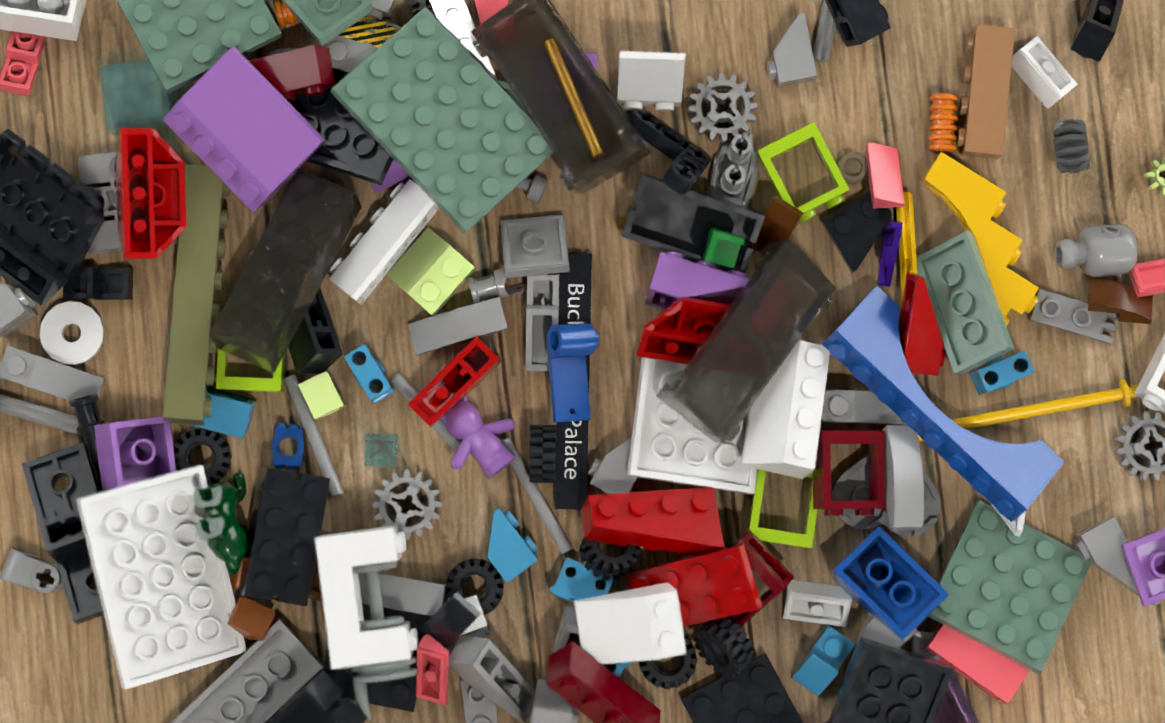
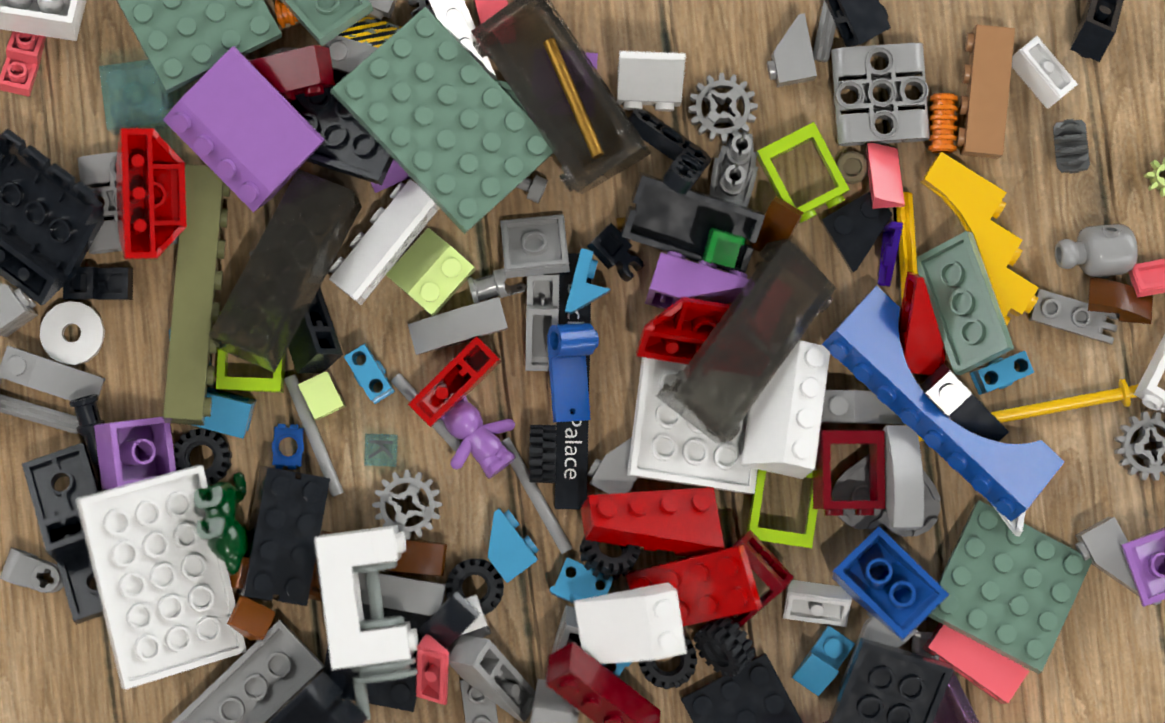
(422, 558): none -> reddish brown slope
(583, 293): none -> dark azure slope
(612, 250): none -> black plate
(901, 60): none -> light grey connector
(962, 405): none -> black slope

